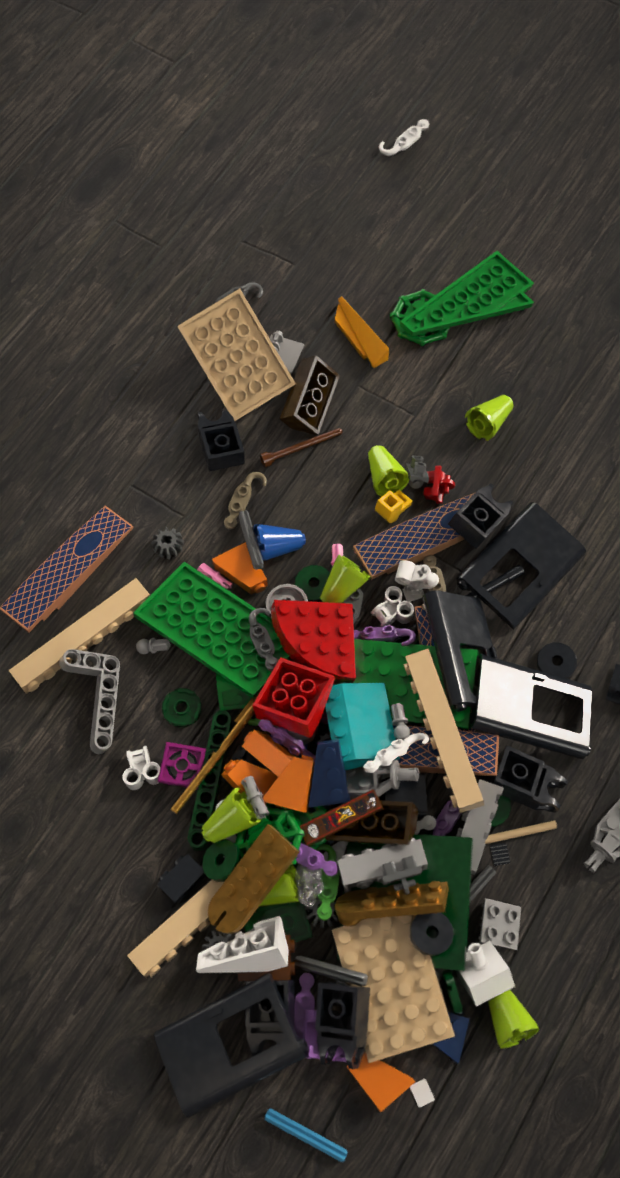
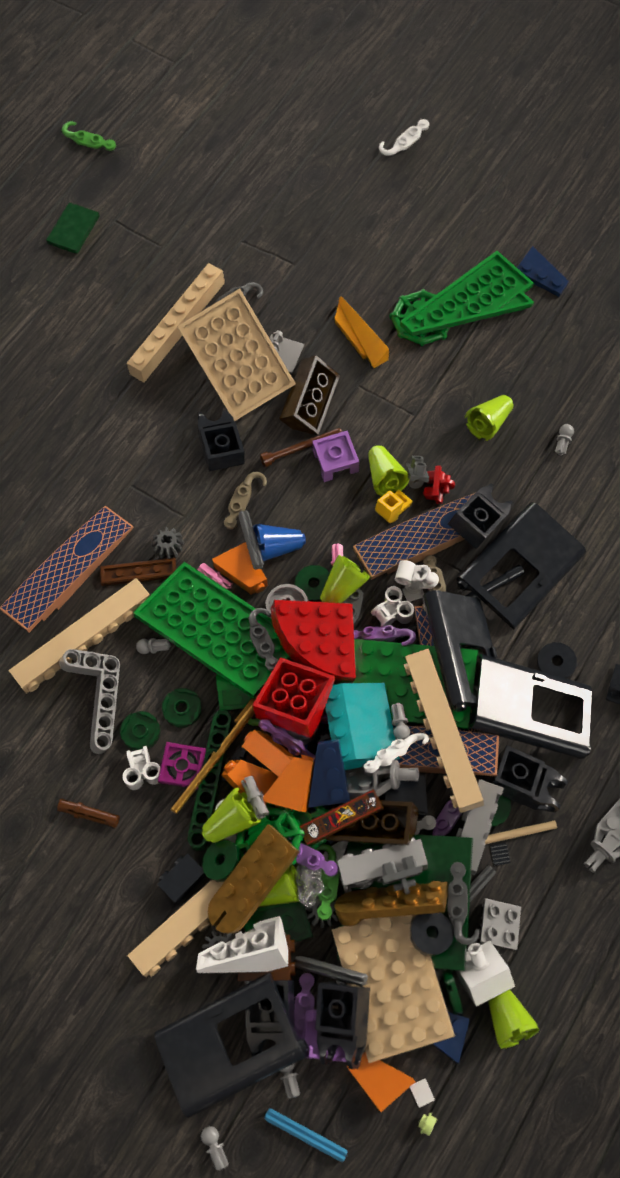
(73, 228): none -> dark green tile
(80, 810): none -> reddish brown pin
(88, 139): none -> bright green piece
(140, 730): none -> dark green tile
(142, 571): none -> reddish brown tile
(167, 333): none -> tan brick
(210, 1137): none -> light grey axle
(290, 1082): none -> light grey axle
(335, 454): none -> medium lavender panel
(427, 1124): none -> yellowish green plate
(459, 904): none -> dark grey piece
(542, 273): none -> dark blue wing
(566, 431): none -> light grey axle

